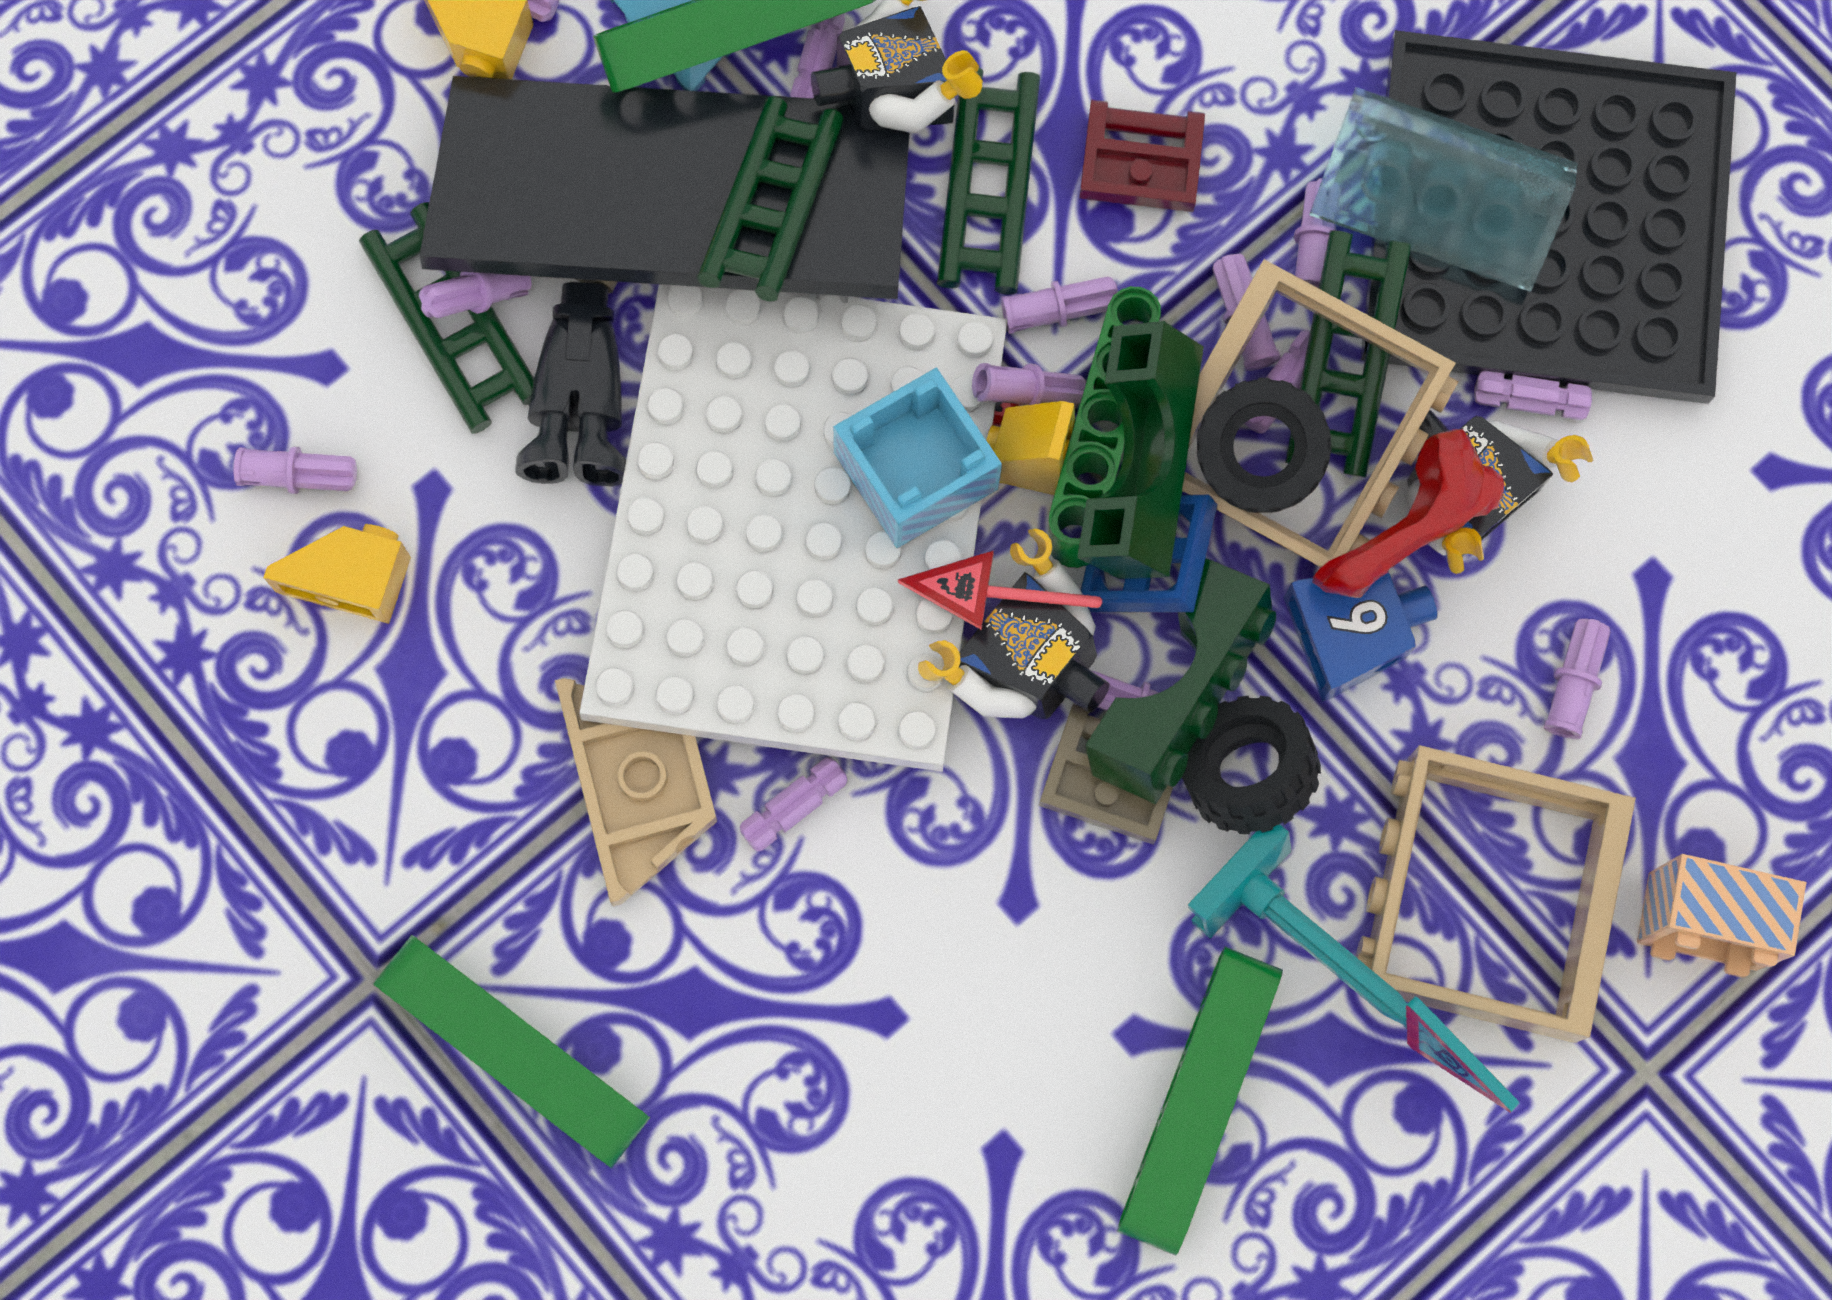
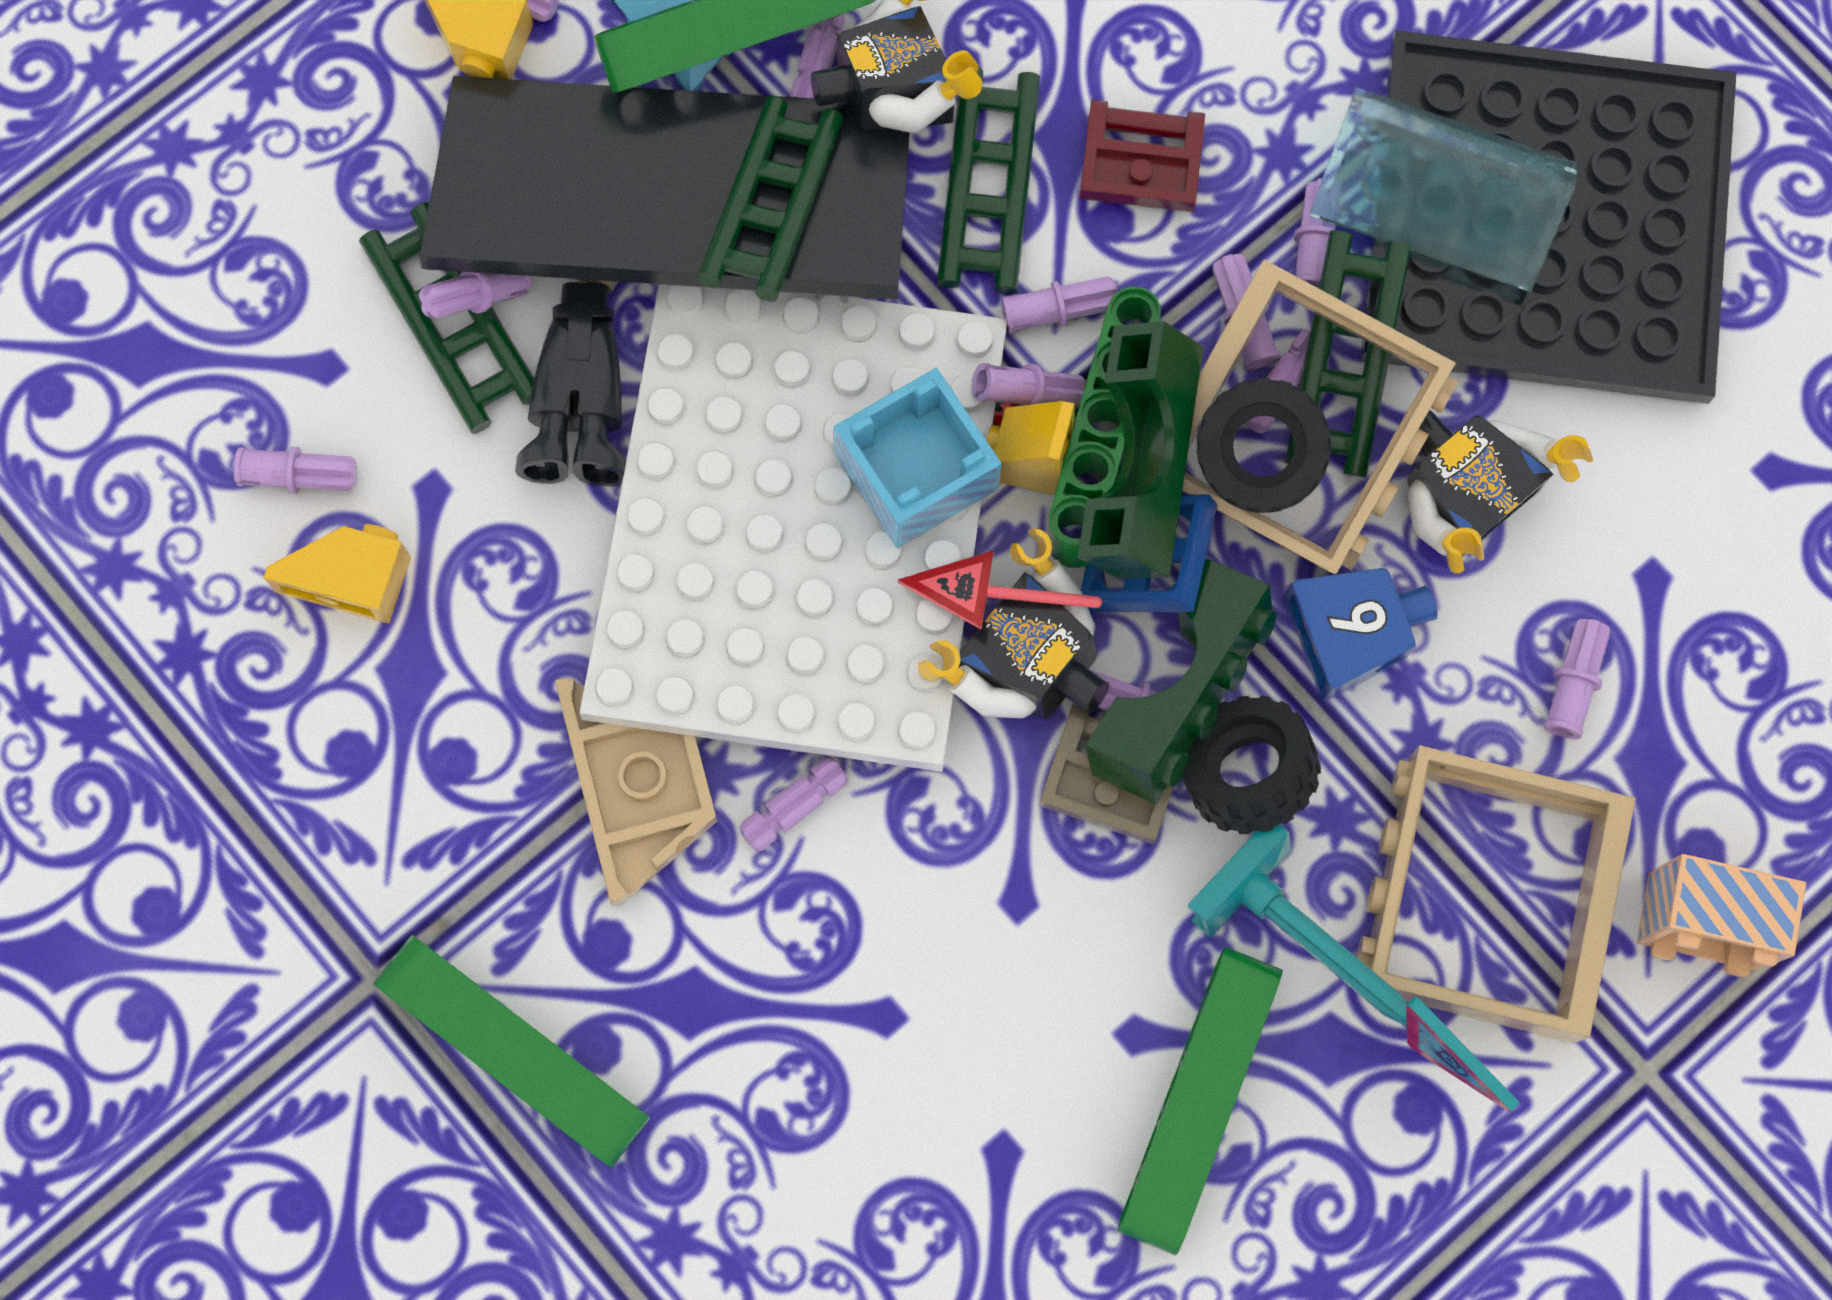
(1449, 495): red hair -> none
(1533, 395): lavender axle -> none

